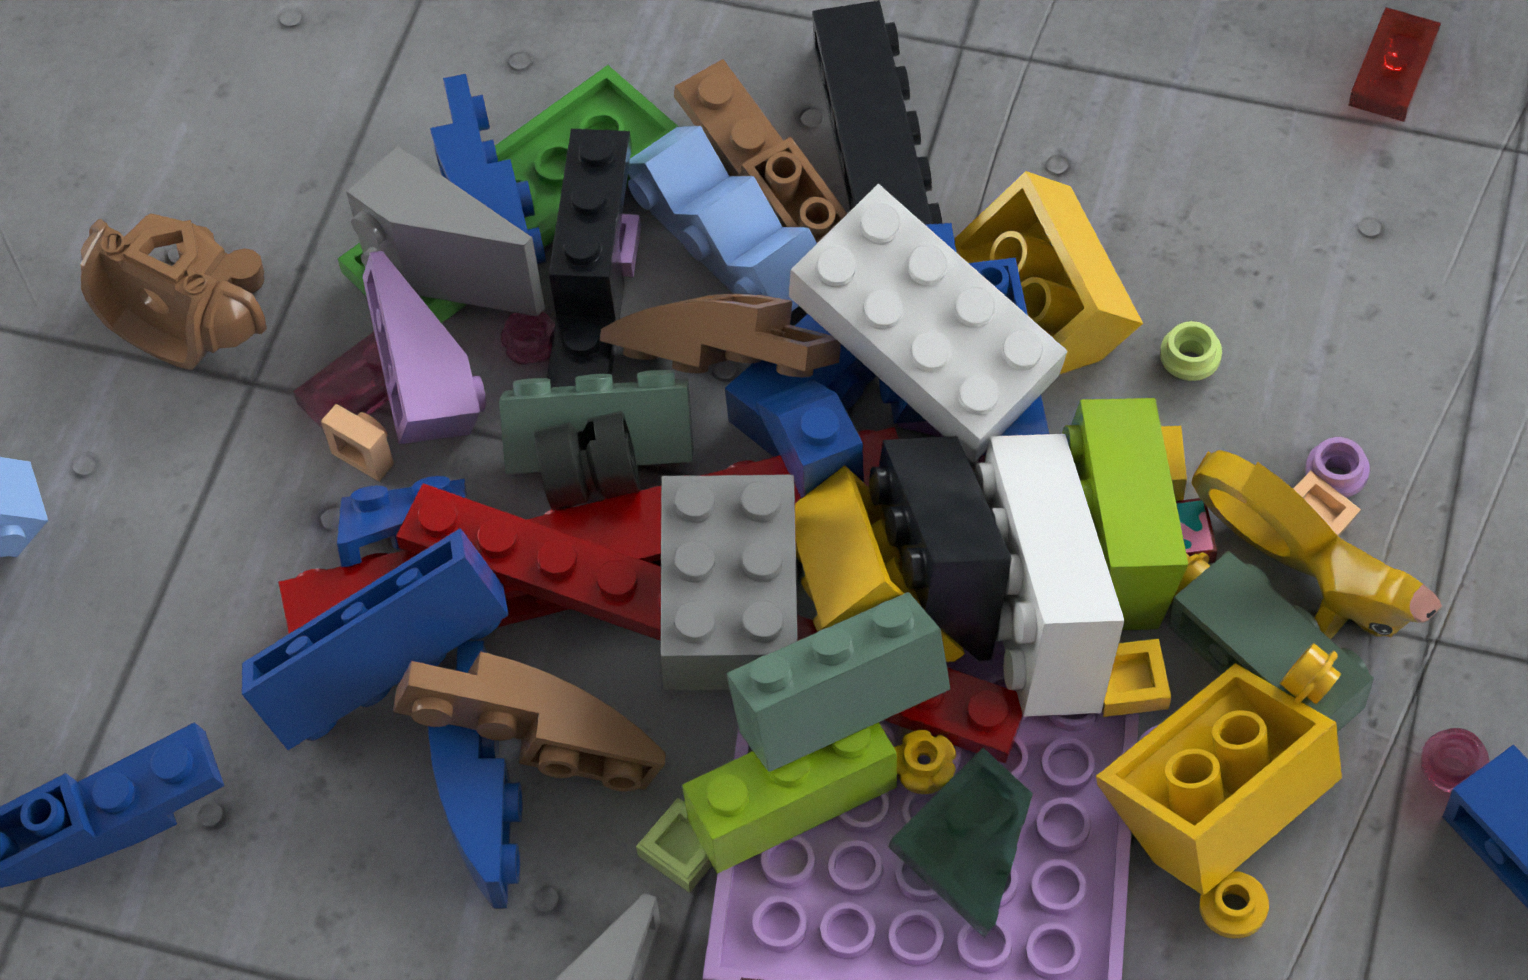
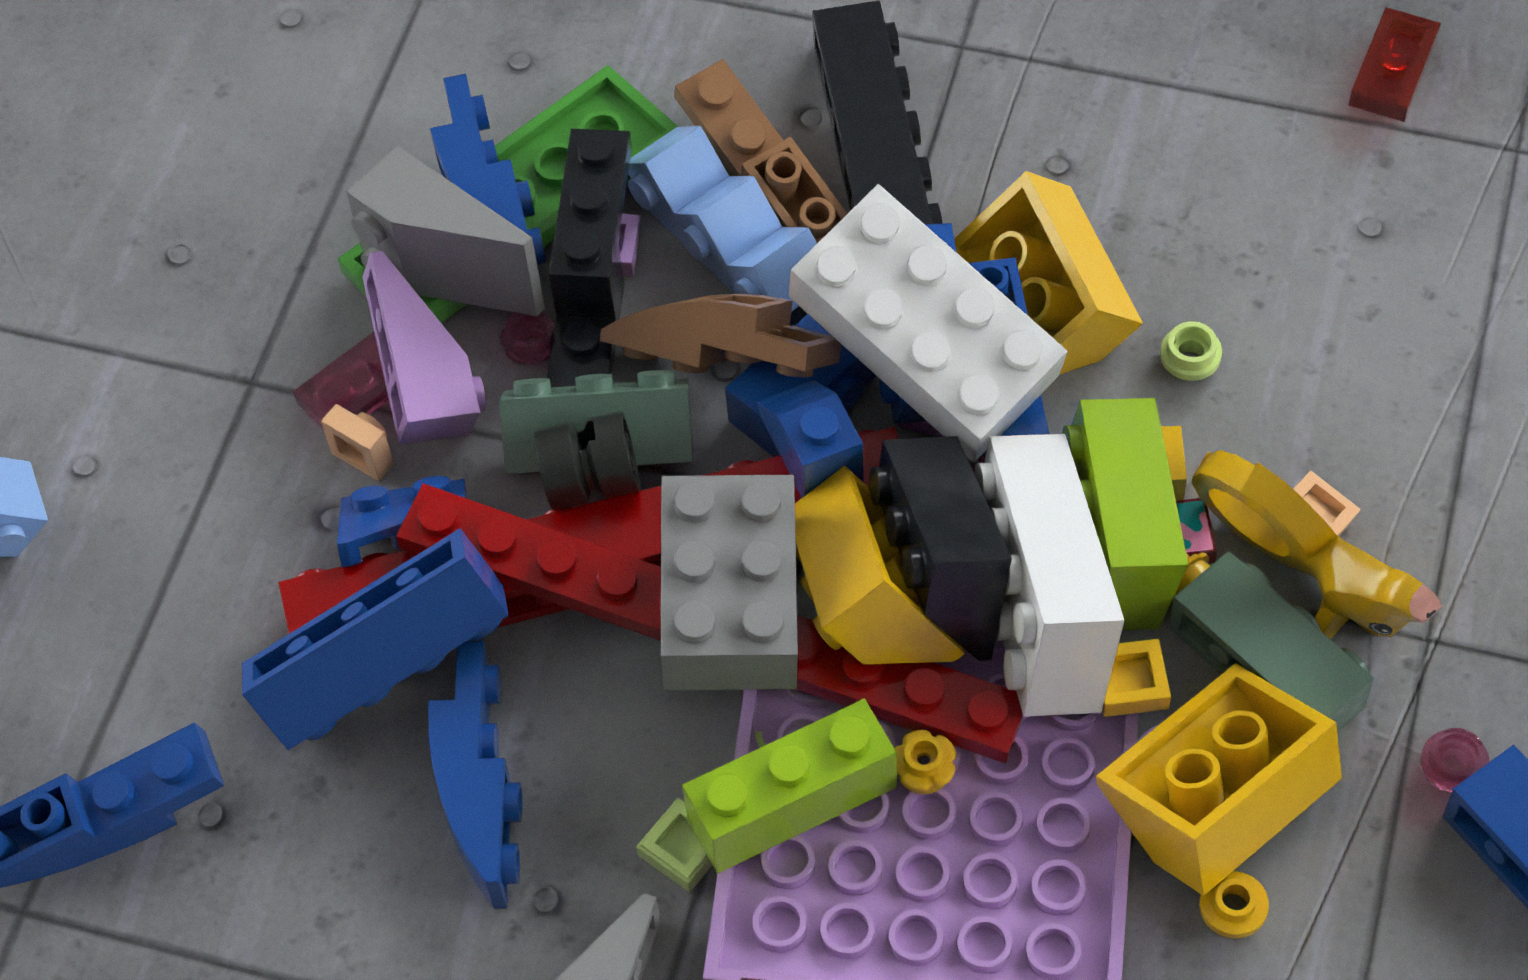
(177, 308): medium nougat piece -> none
(558, 723): medium nougat slope -> none
(839, 681): sand green brick -> none
(968, 839): clear green wing -> none
(1311, 675): yellow plate -> none
(1342, 454): lavender plate -> none

